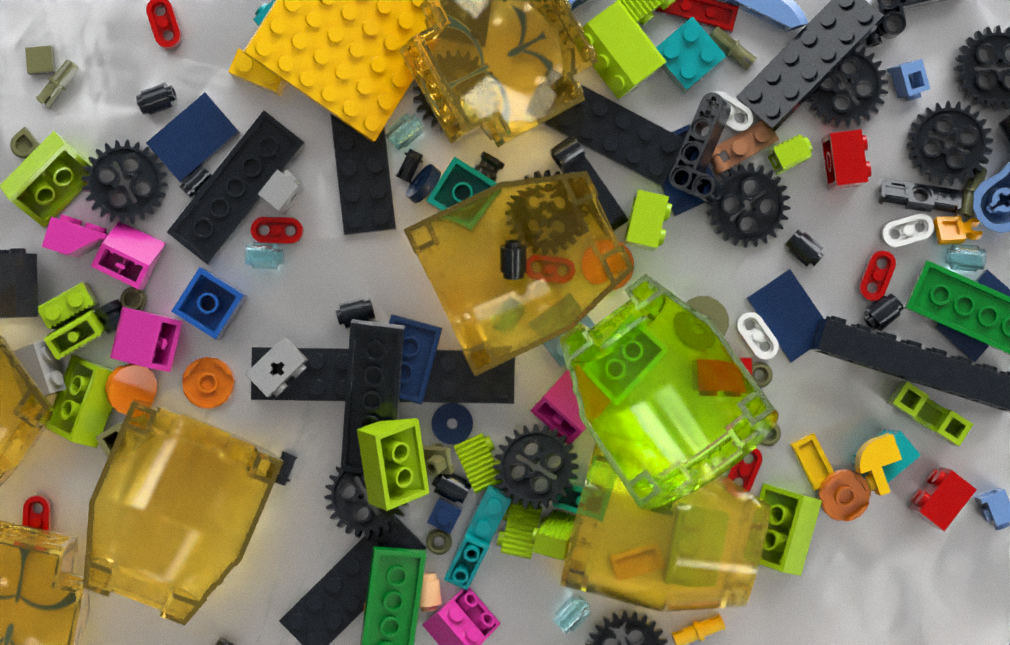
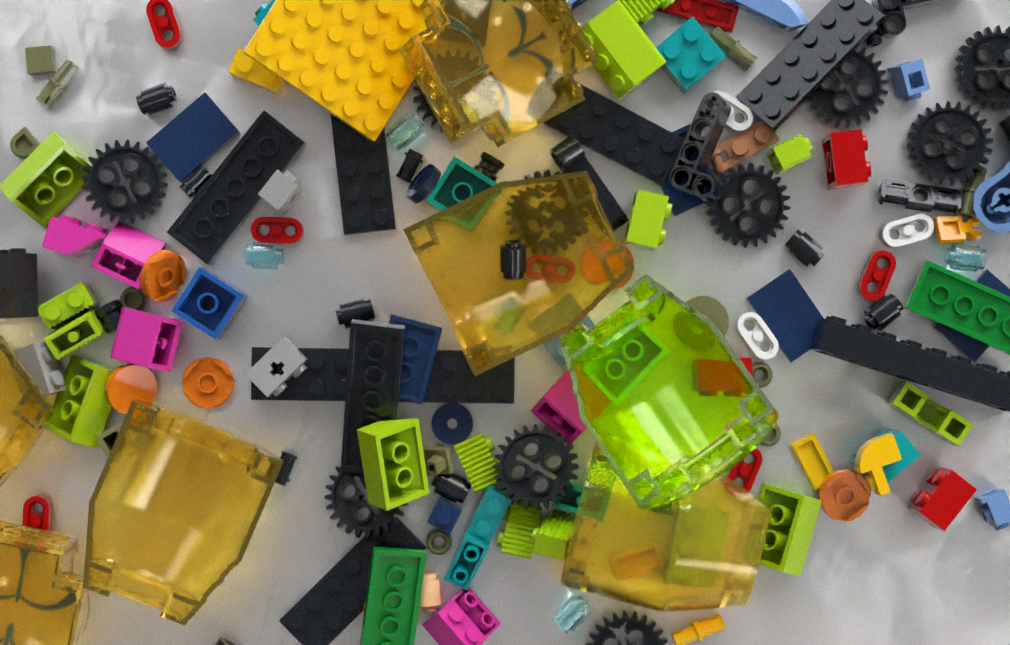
(162, 275): none -> orange tile

